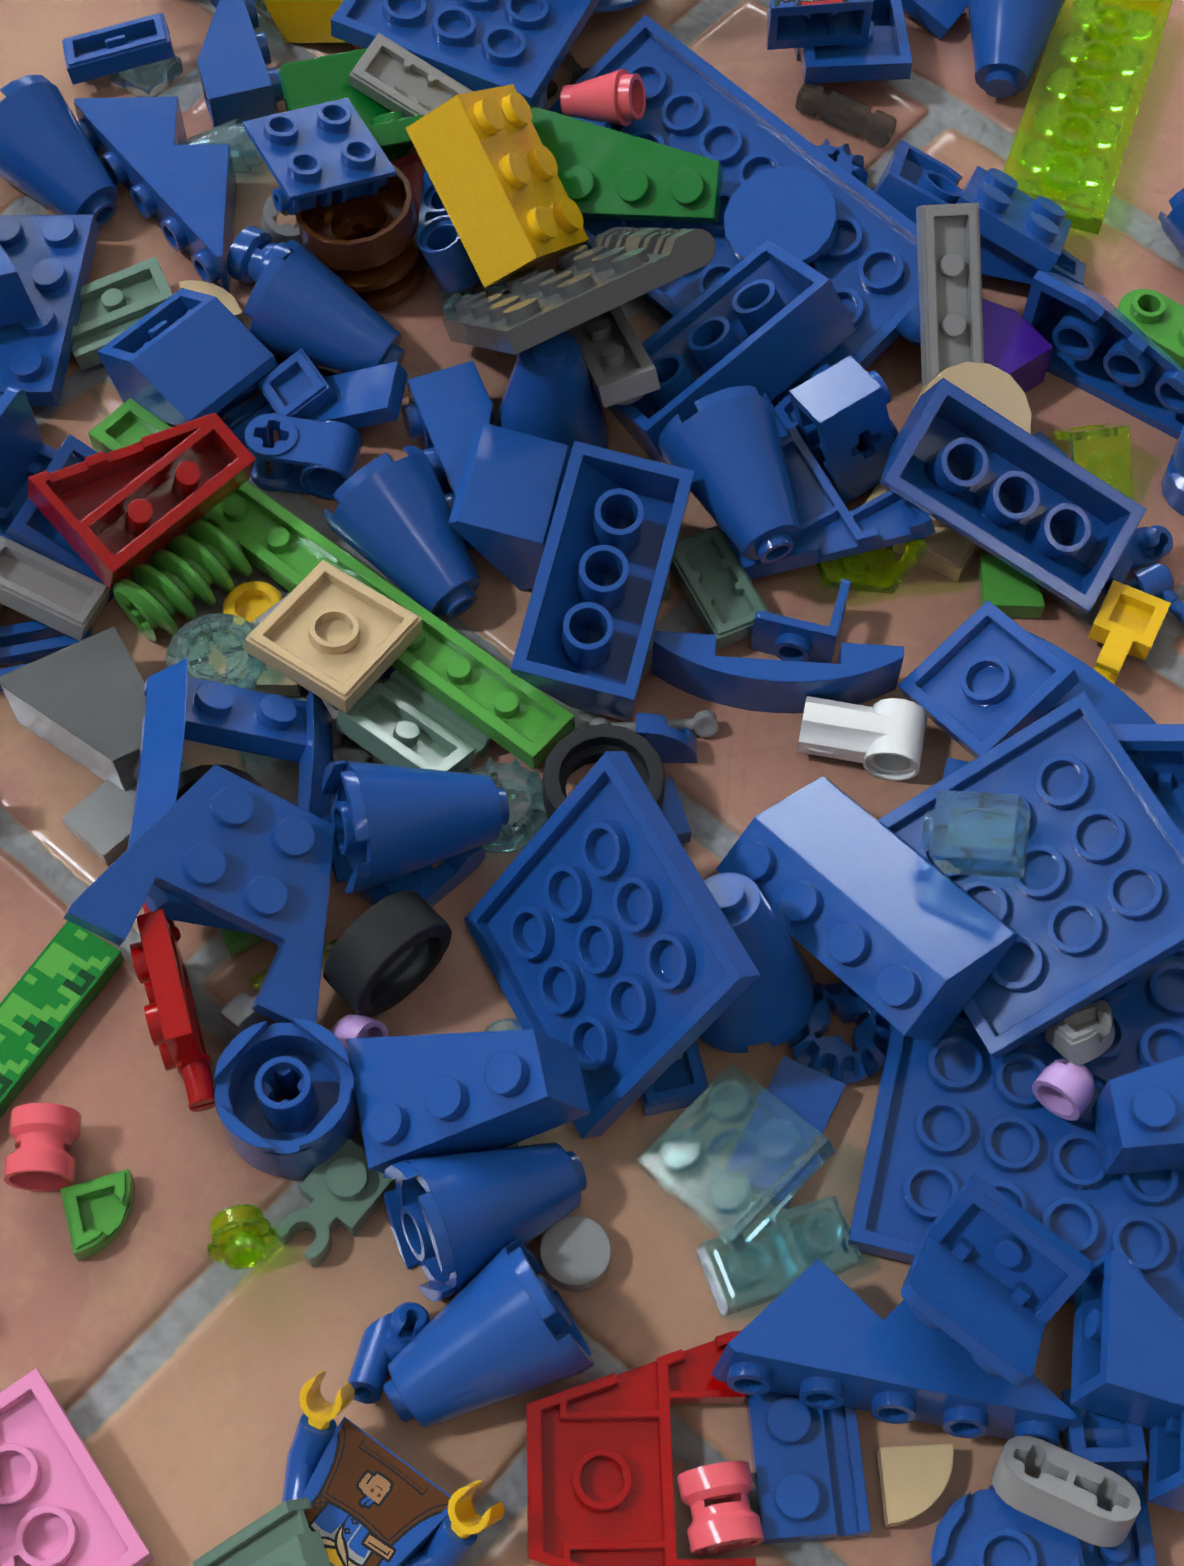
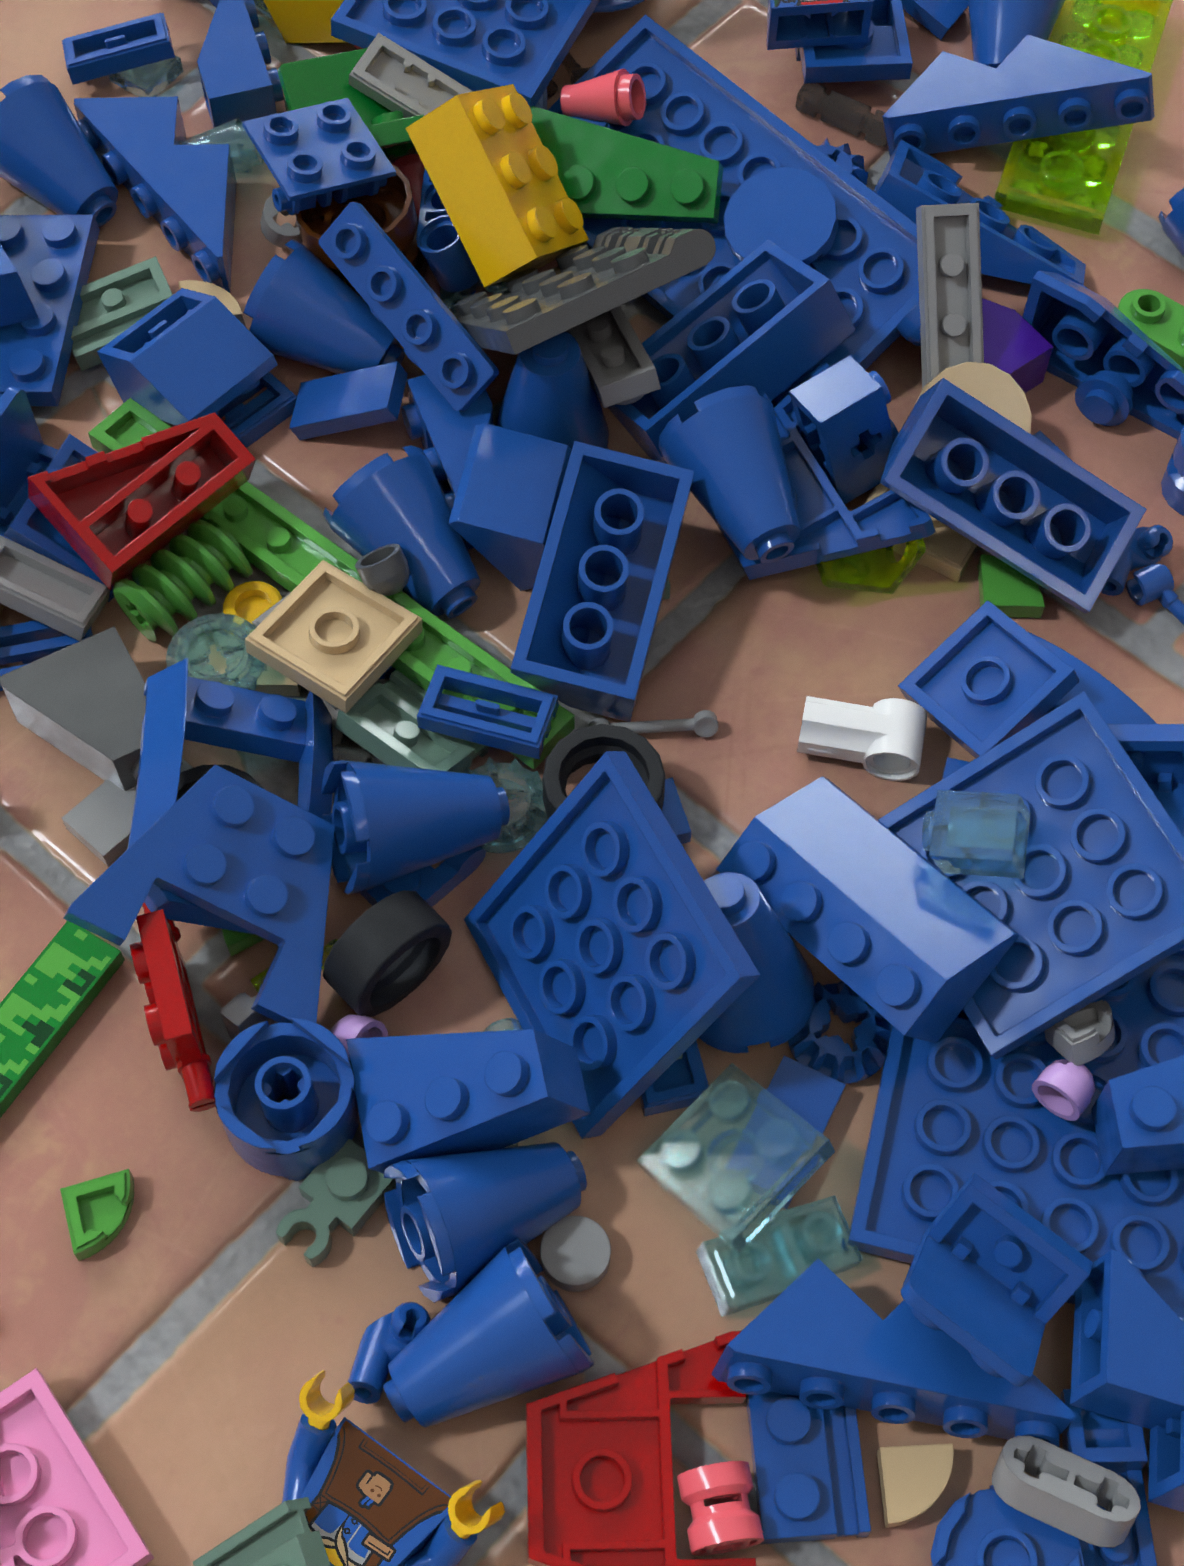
(42, 1146): coral wheel -> none
(240, 1236): clear neon green plate -> none
(251, 254): blue wheel -> none
(296, 387): blue tile -> none
(307, 459): blue piece -> none
(384, 570): none -> dark grey hinge
(408, 307): none -> blue bracket
(483, 720): none -> blue tile
(669, 742): blue tile -> none
(716, 586): sand green plate -> none
(769, 684): blue slope -> none
(799, 639): blue bracket -> none
(1016, 221): blue plate -> none
(1030, 95): none -> blue slope
(1102, 451): clear neon green bracket -> none
(1105, 398): none -> blue plate
(1126, 627): yellow plate -> none

